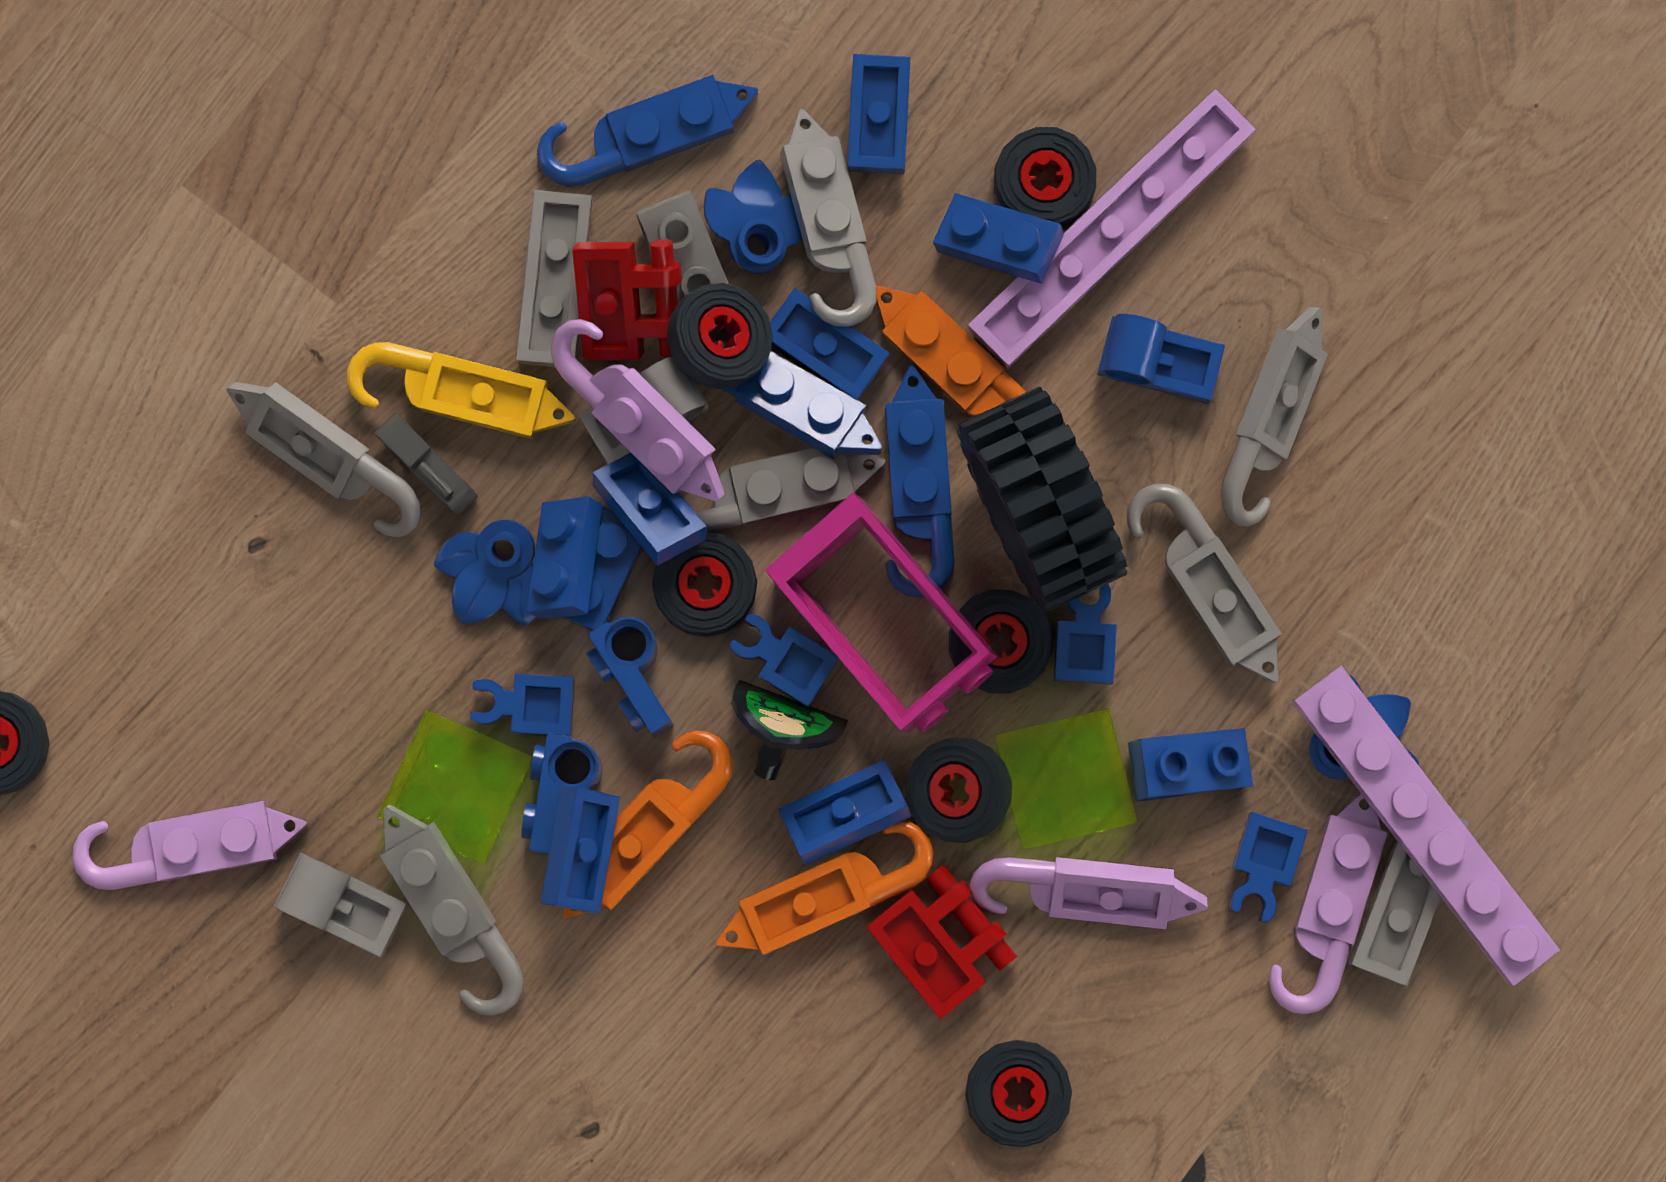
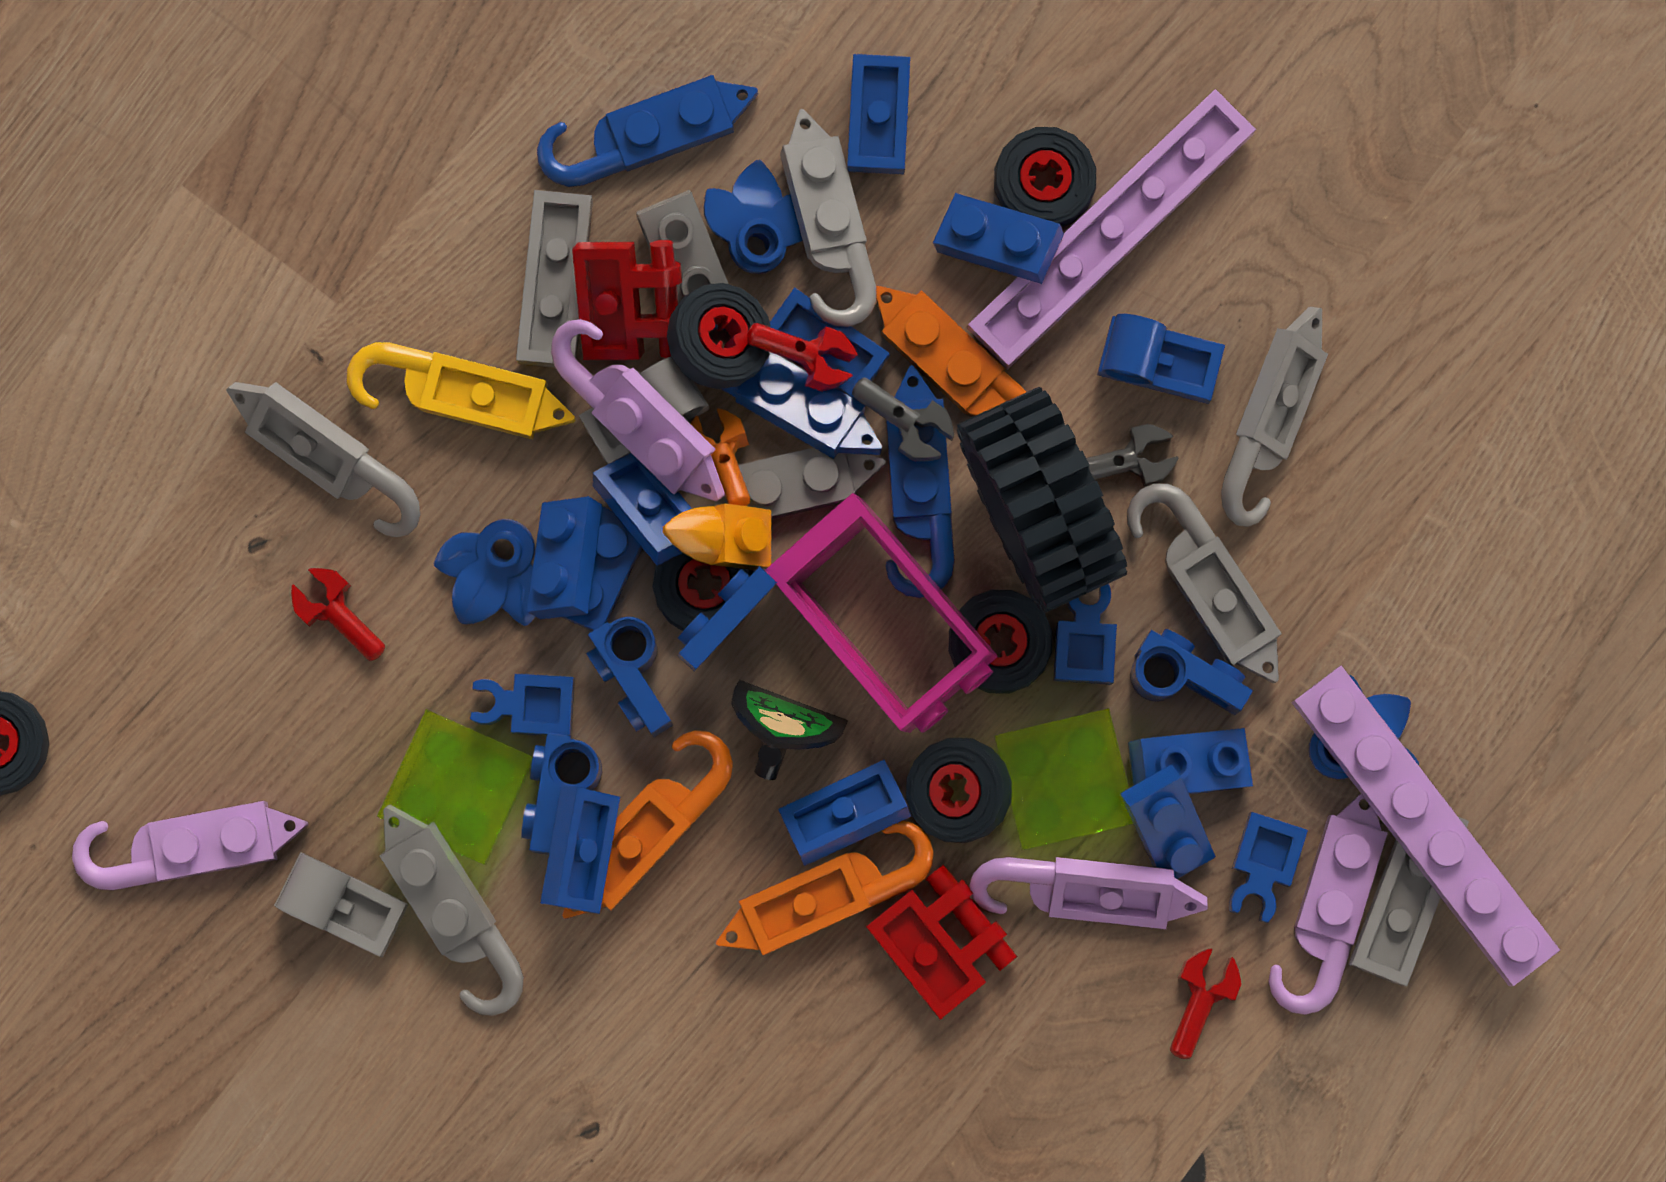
(337, 613): none -> red bar
(426, 464): dark grey piece -> none
(706, 634): none -> blue plate
(723, 535): none -> light orange plate
(724, 456): none -> orange bar
(792, 664): blue plate -> none
(808, 352): none -> red bar
(906, 419): none -> dark grey bar
(1049, 1091): black bush -> none
(1127, 460): none -> dark grey bar
(1168, 822): none -> blue plate
(1201, 1000): none -> red bar
(1215, 682): none -> blue plate

